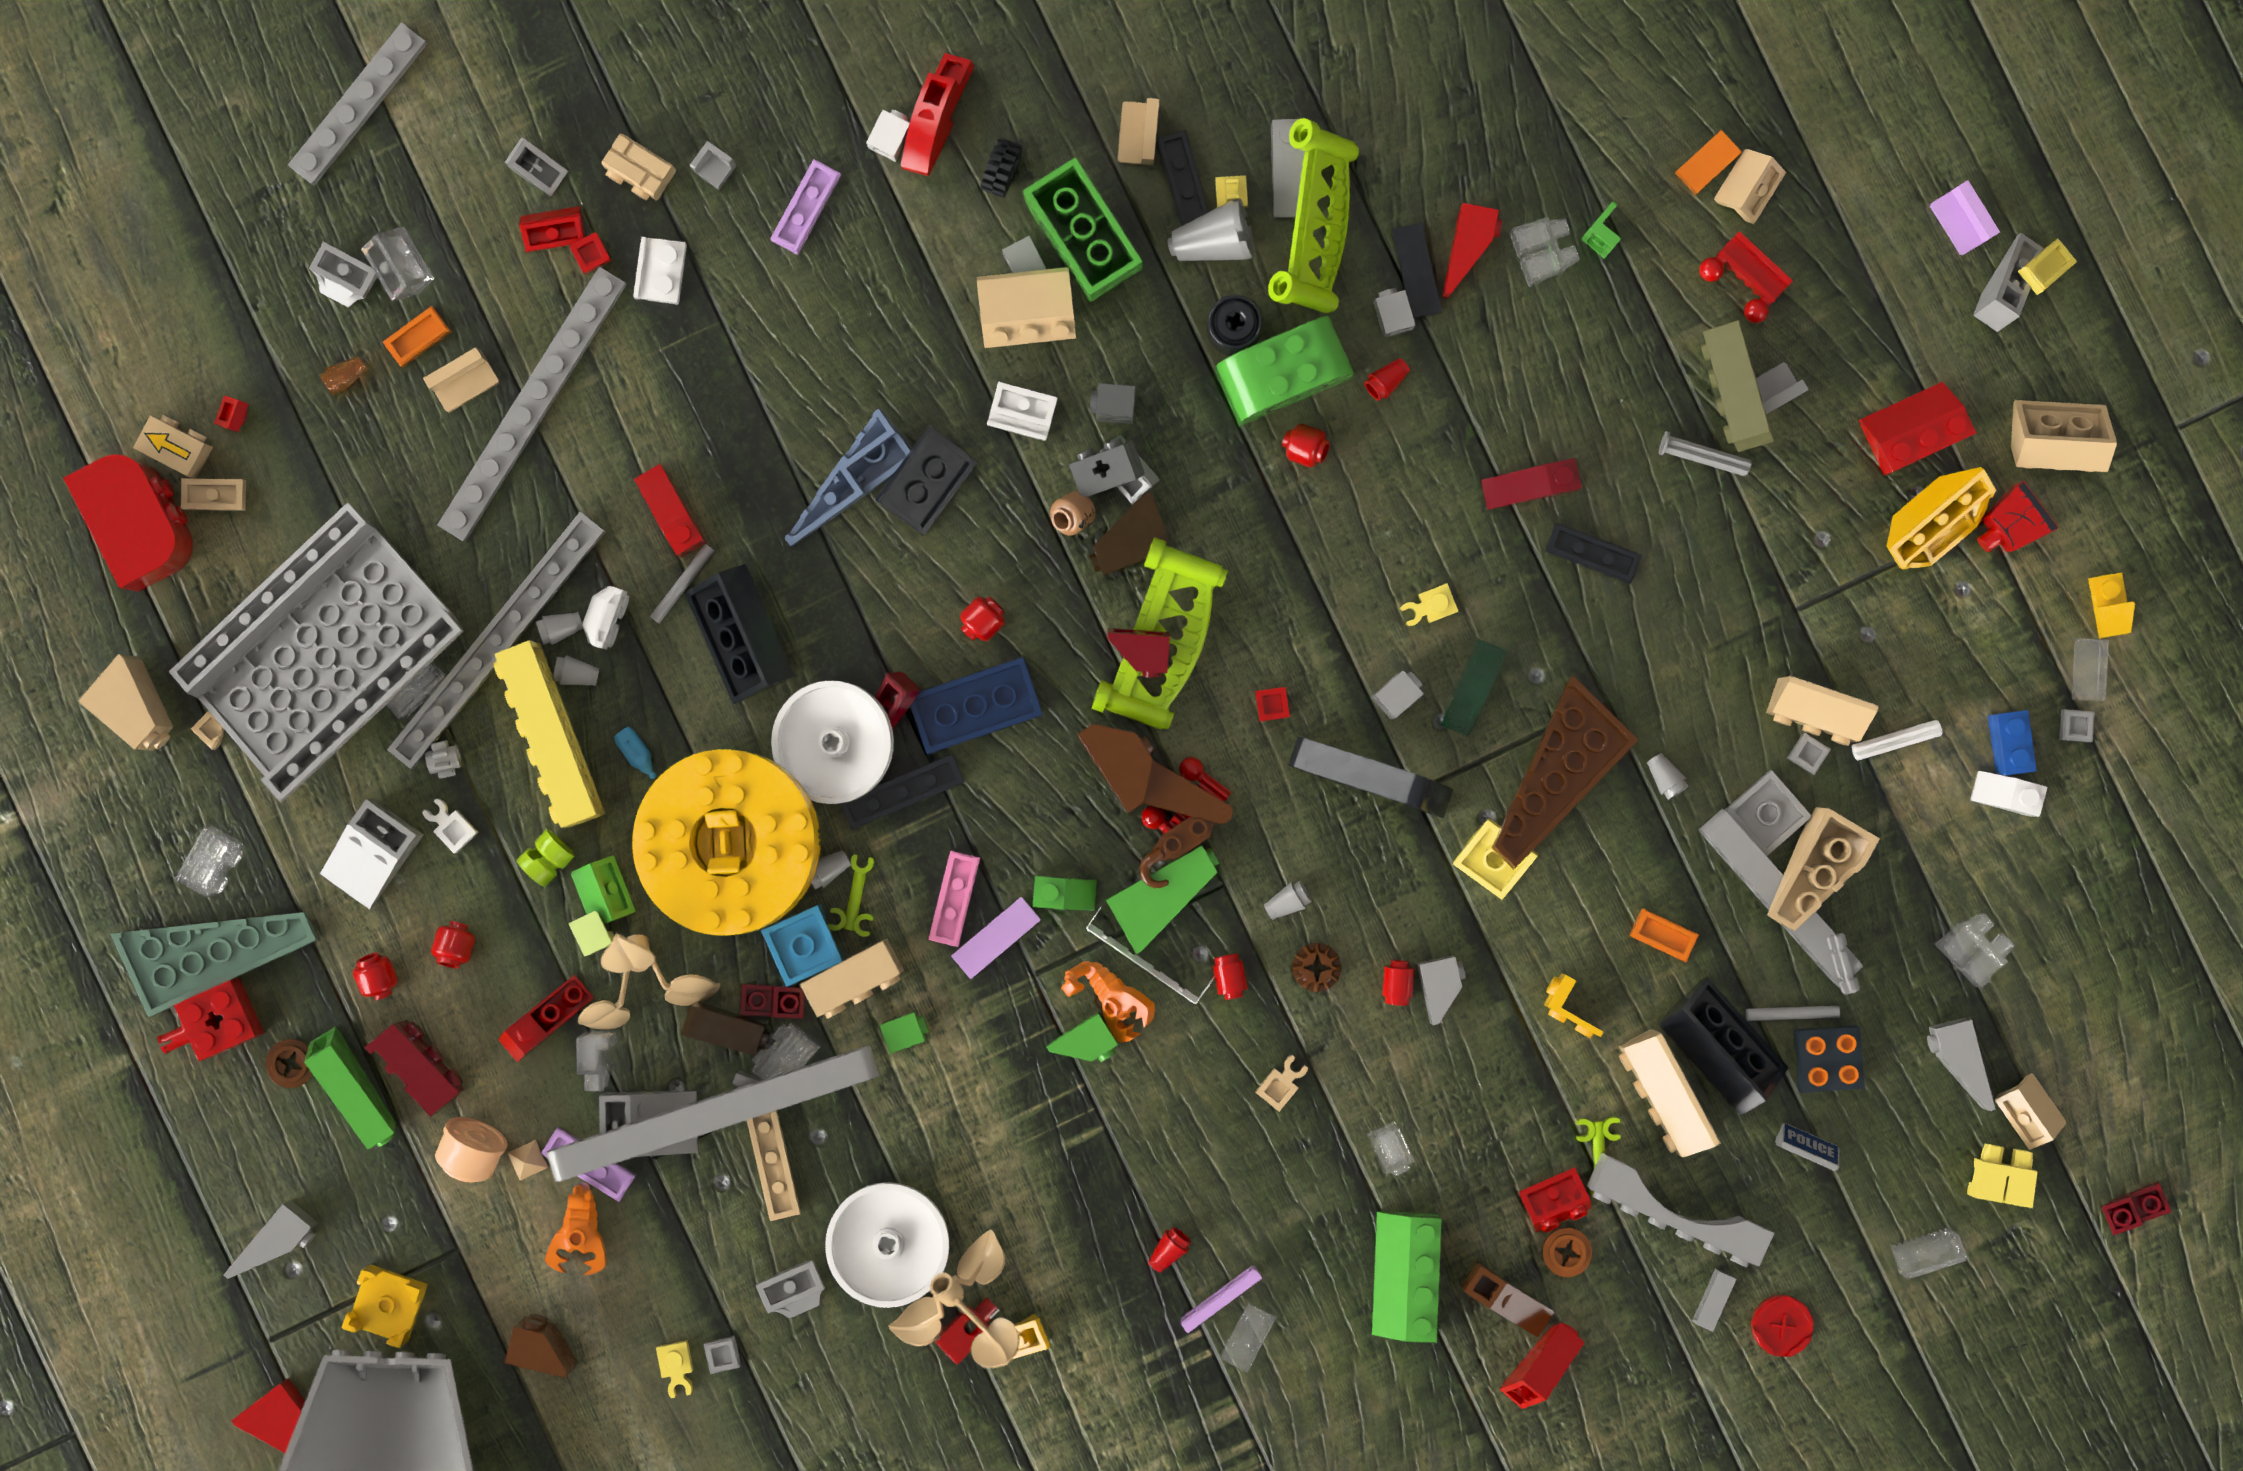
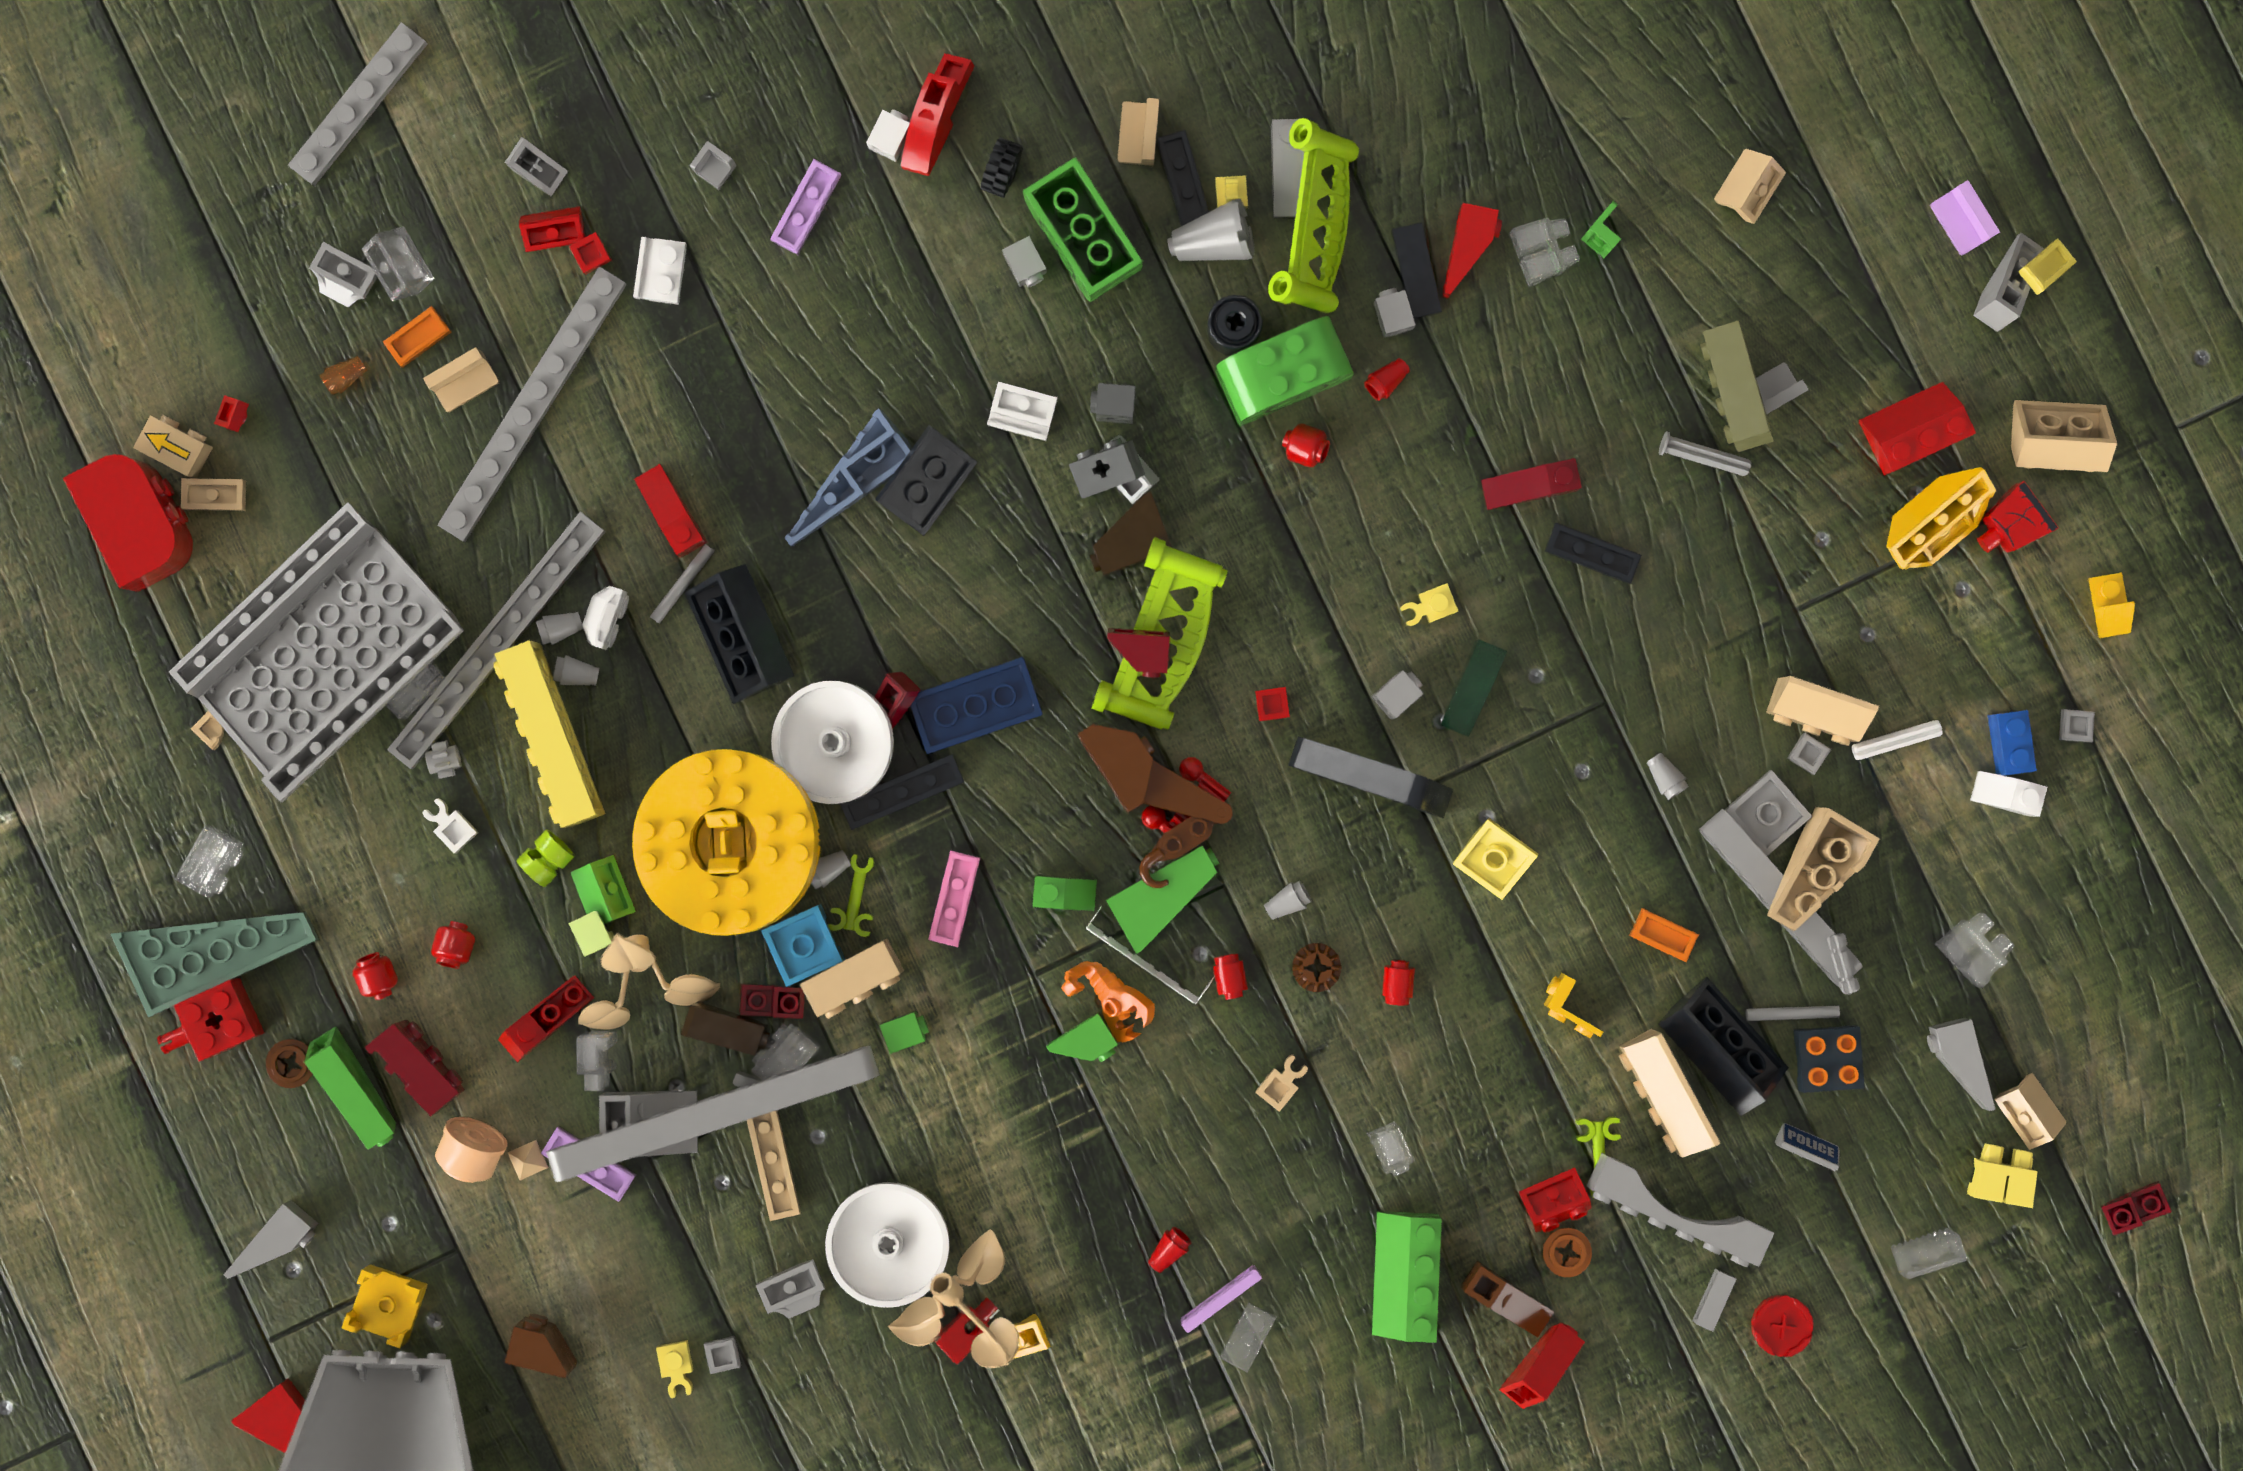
(129, 704): tan slope -> none
(370, 852): slope -> none
(578, 1232): orange animal -> none
(635, 751): dark azure piece -> none
(638, 167): tan brick -> none
(982, 618): red head -> none
(996, 937): lavender tile -> none
(1026, 307): tan slope -> none
(1072, 513): medium nougat head -> none
(1440, 984): light grey slope -> none
(1569, 761): reddish brown wing -> none
(1708, 162): orange tile -> none
(1754, 269): red gear -> none
(2090, 669): clear tile -> none

